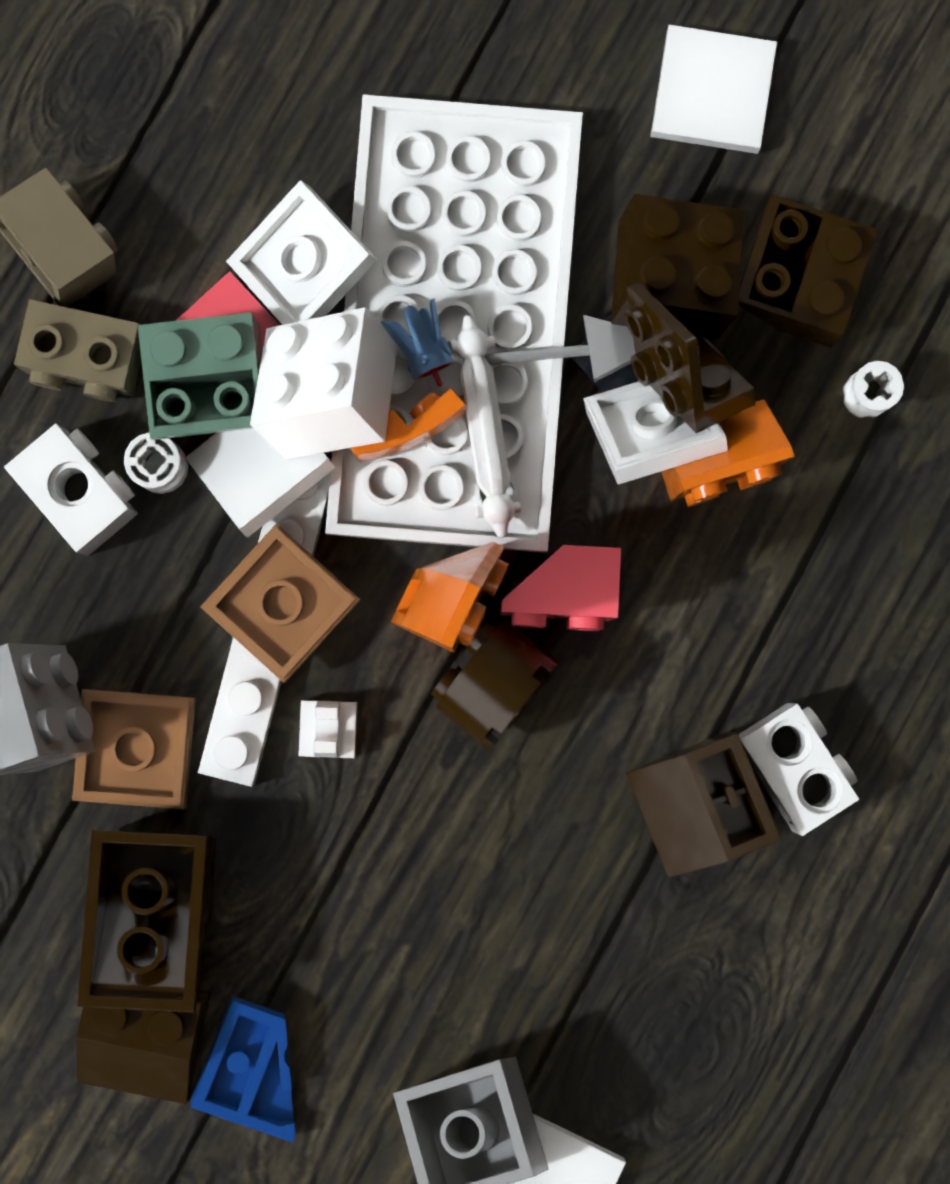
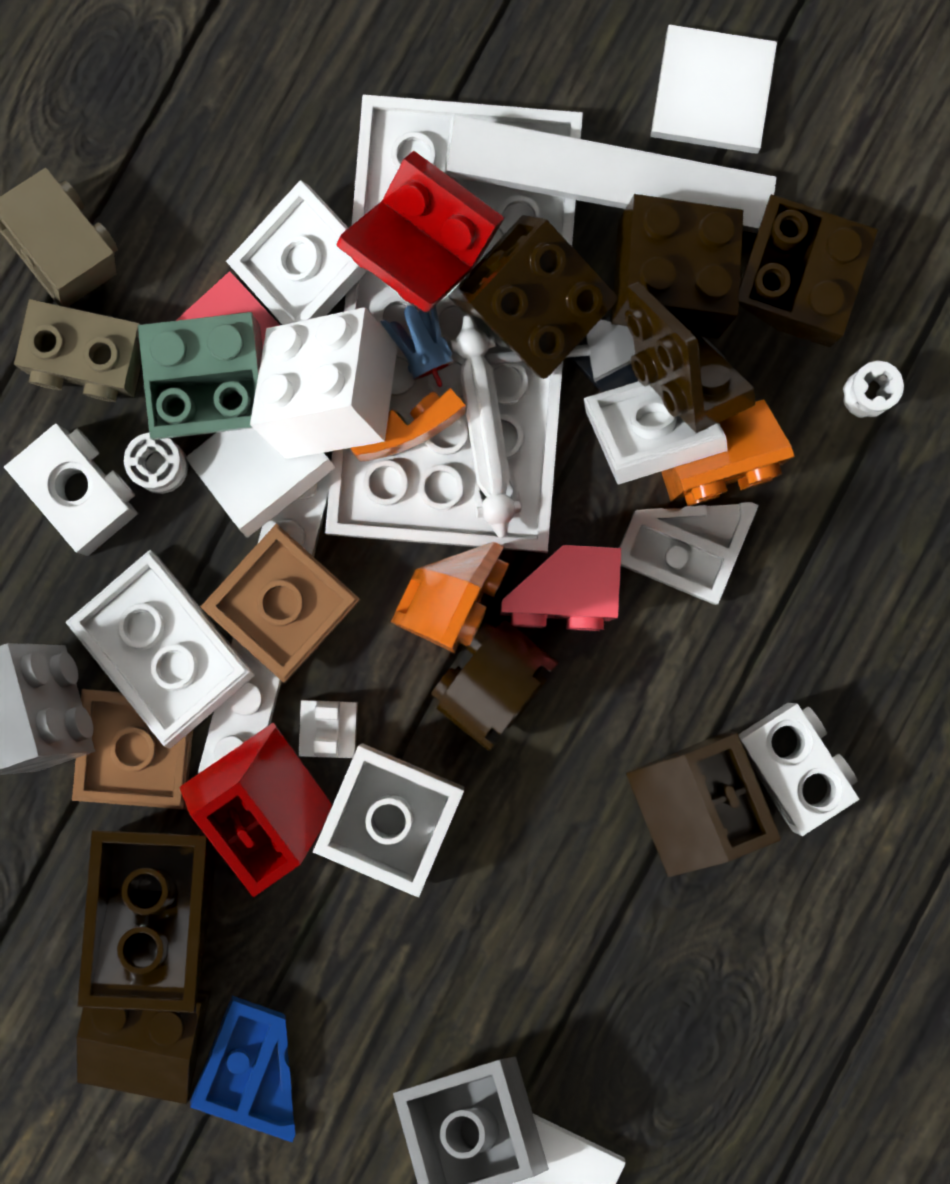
(160, 649): none -> white tile
(259, 808): none -> red slope
(389, 819): none -> white brick
(422, 233): none -> red bracket
(535, 294): none -> dark brown bracket
(596, 170): none -> white tile
(688, 546): none -> white wing

